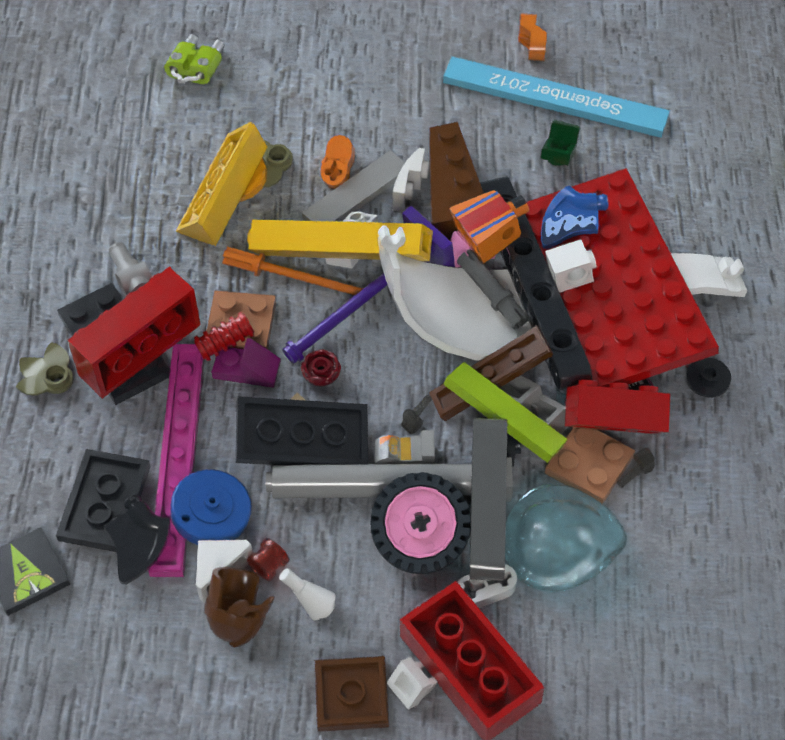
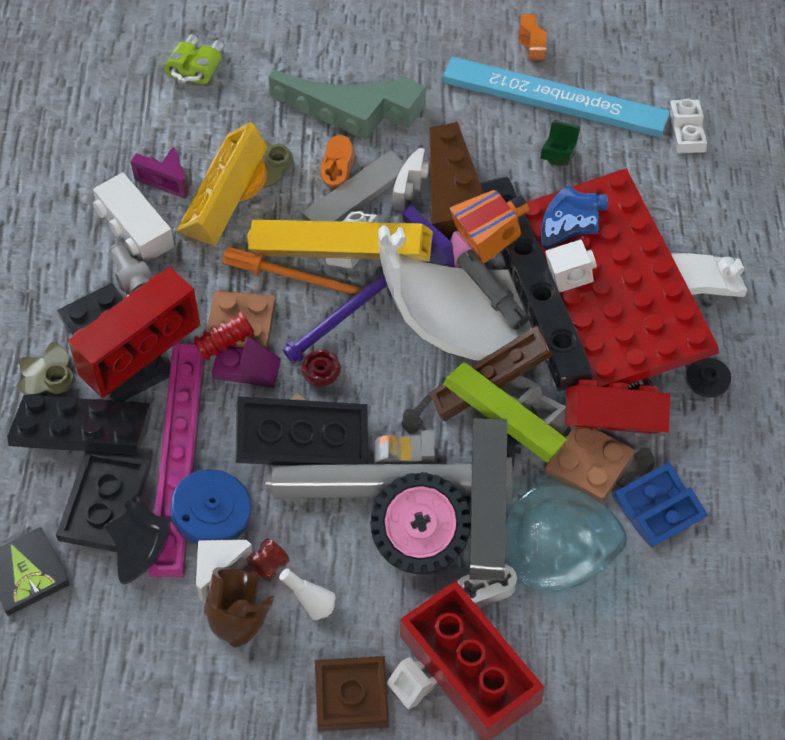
(79, 424): none -> black plate
(132, 218): none -> white brick
(161, 175): none -> magenta slope
(352, 107): none -> sand green arch
(659, 505): none -> blue slope
(687, 126): none -> white slope

